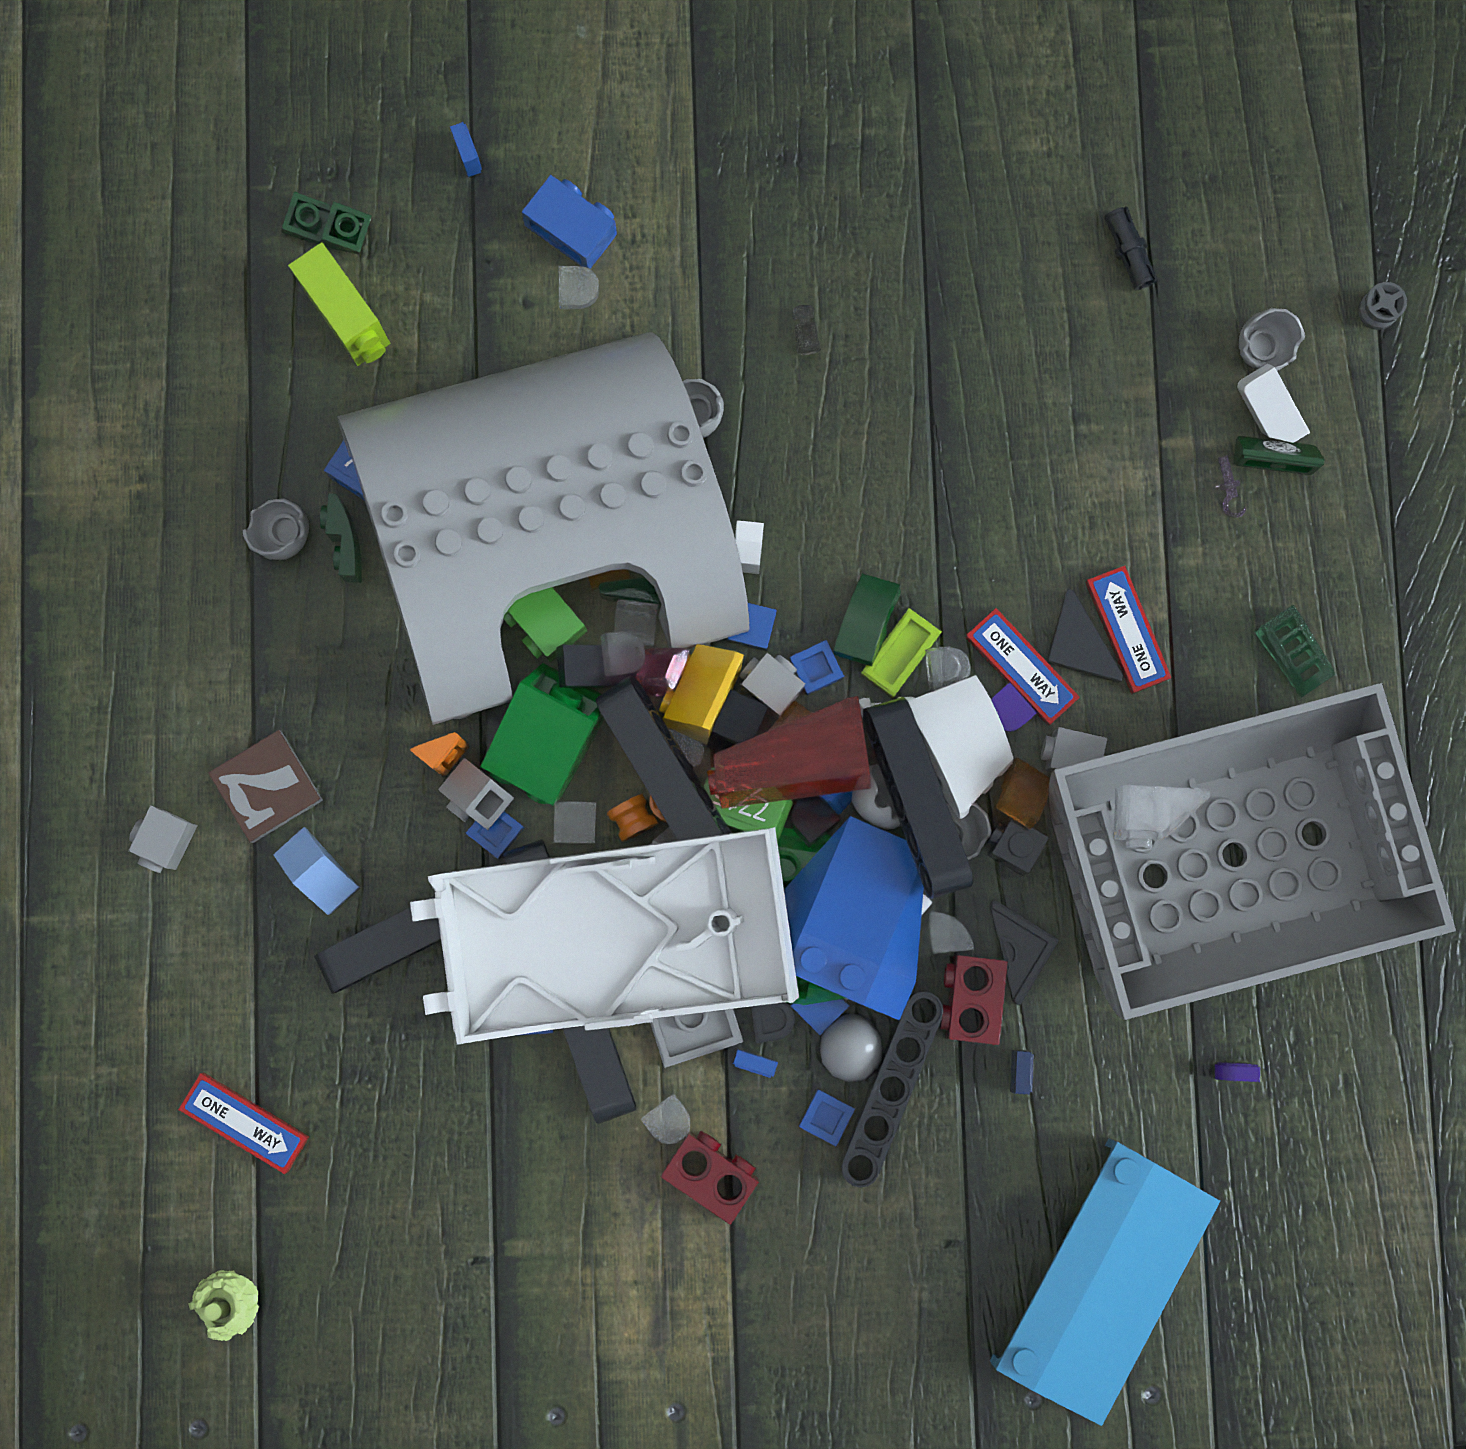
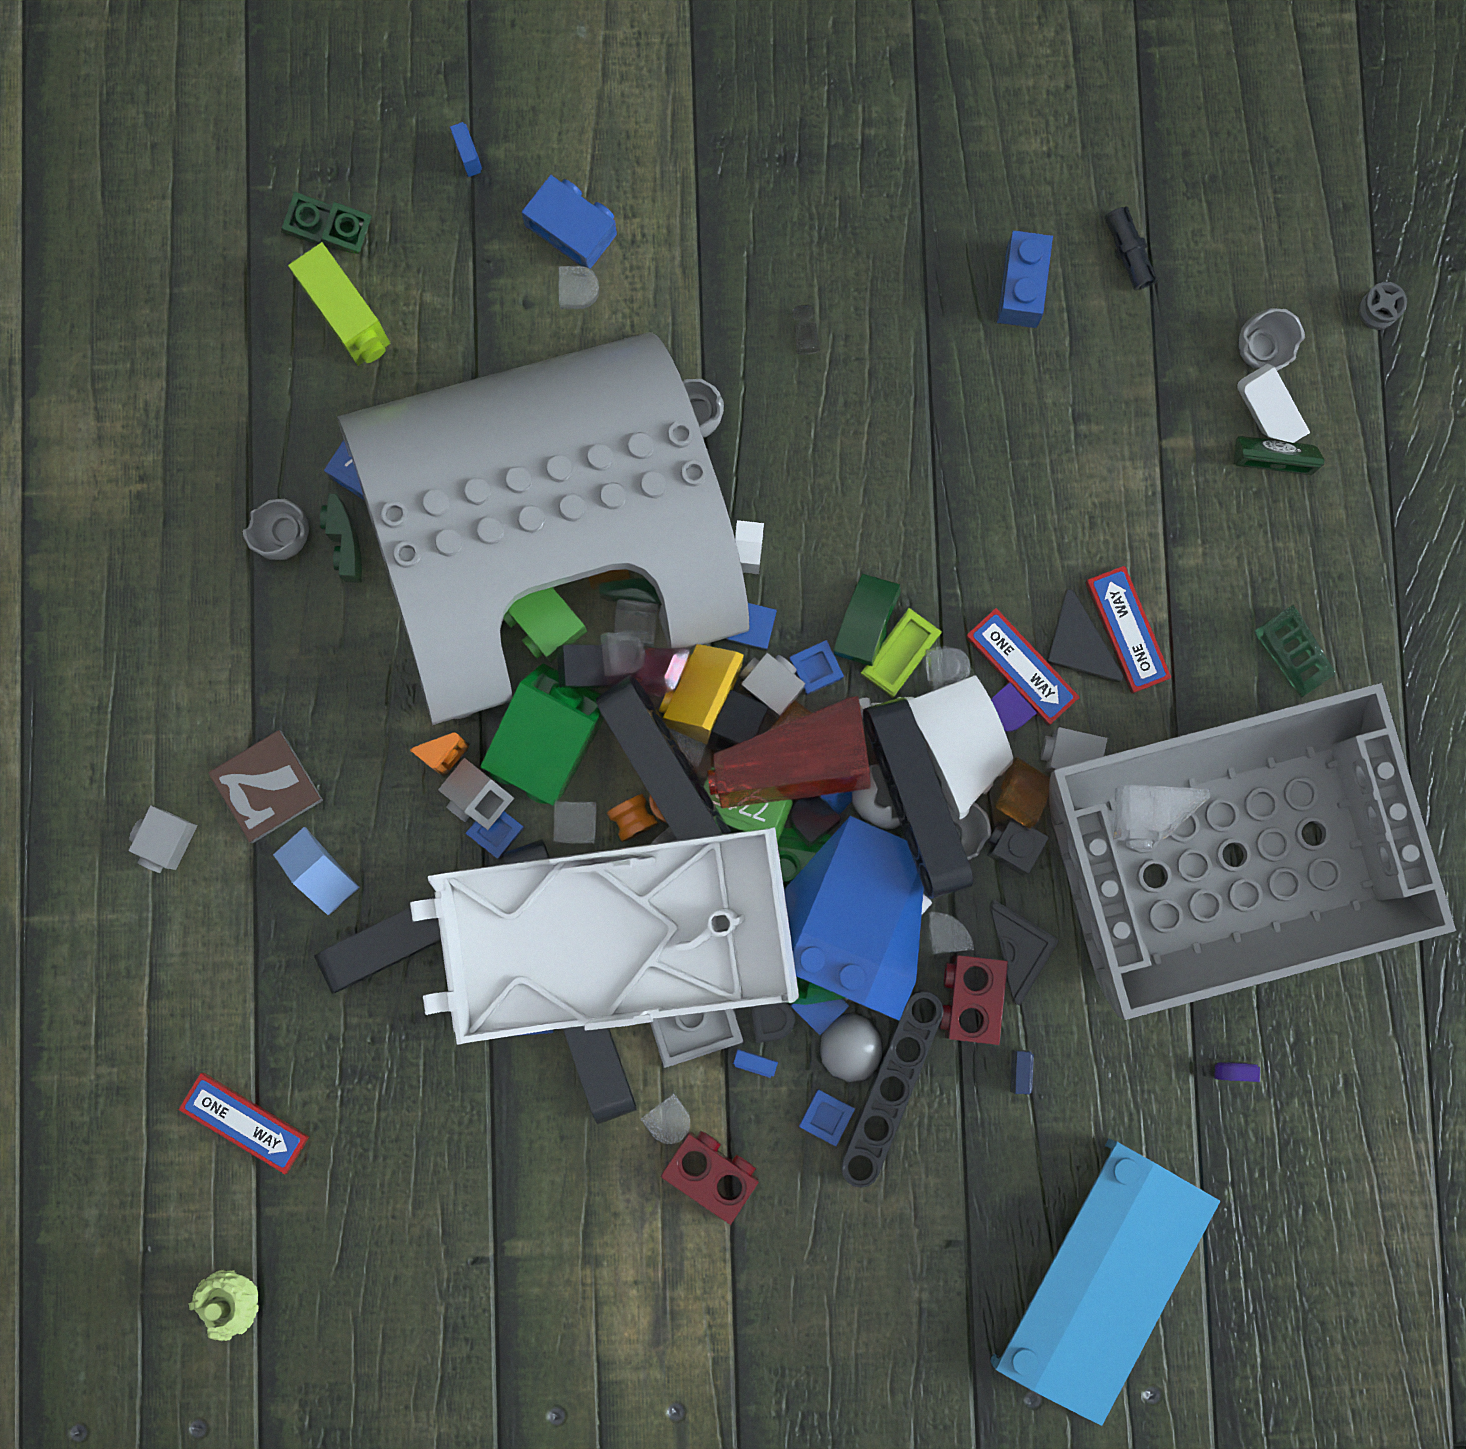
(1025, 279): none -> blue brick
(1230, 486): clear purple hand -> none

